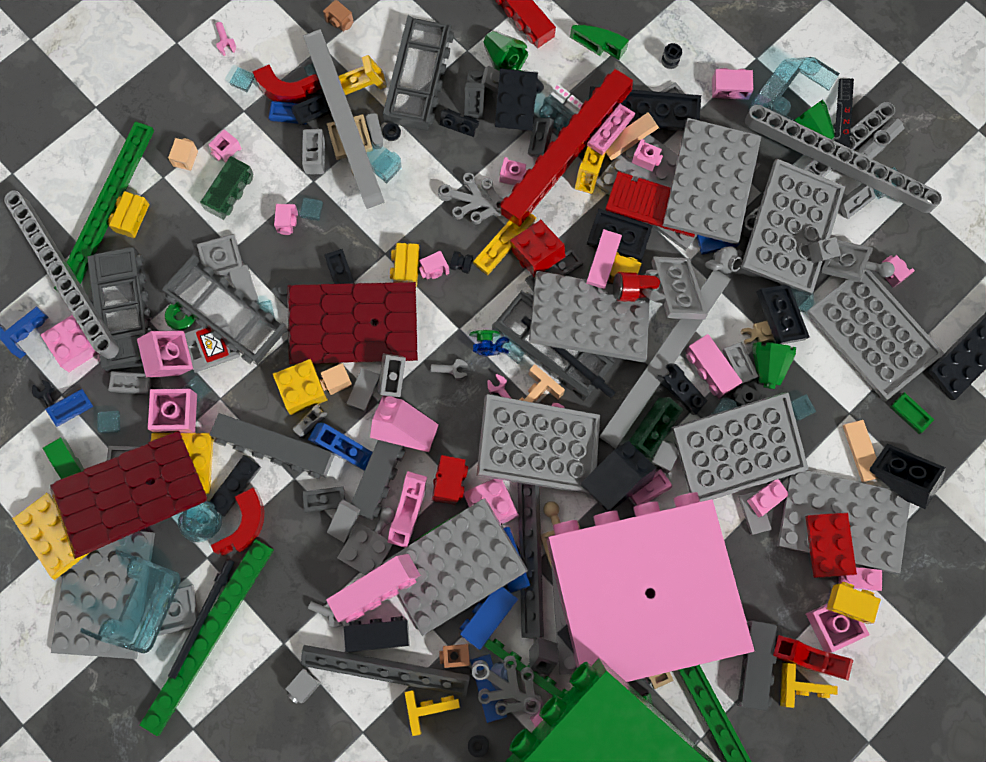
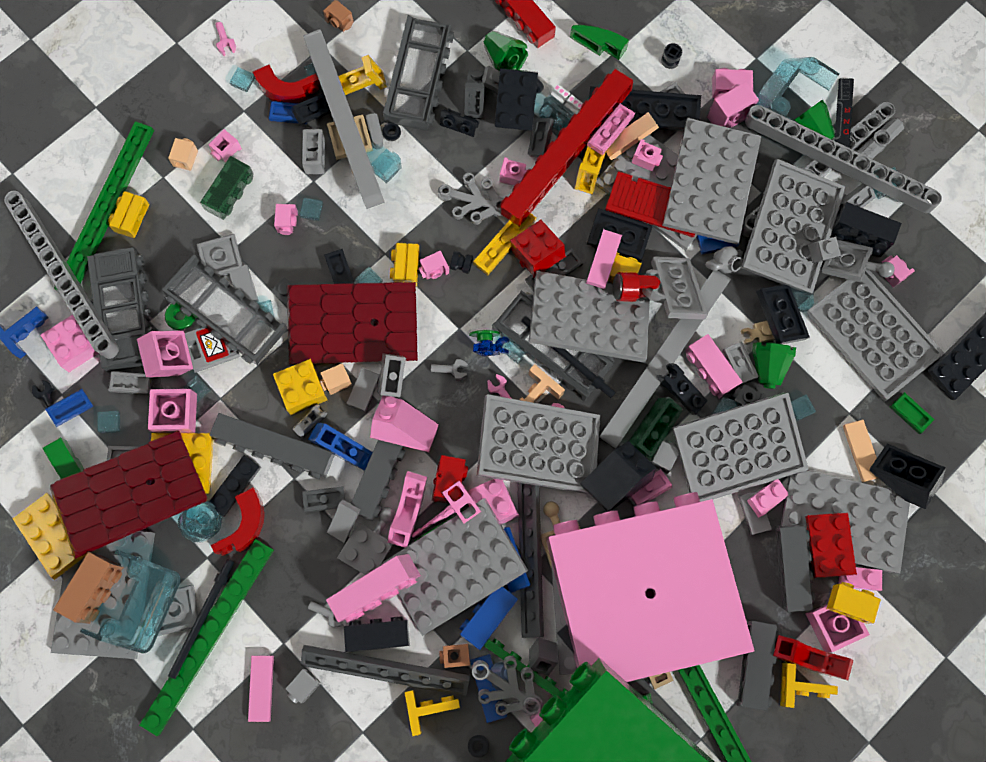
(88, 588): none -> nougat brick
(260, 689): none -> bright pink tile
(368, 276): none -> clear light blue tile
(452, 508): none -> bright pink piece
(732, 106): none -> bright pink brick
(794, 568): none -> dark grey brick
(865, 228): none -> black brick

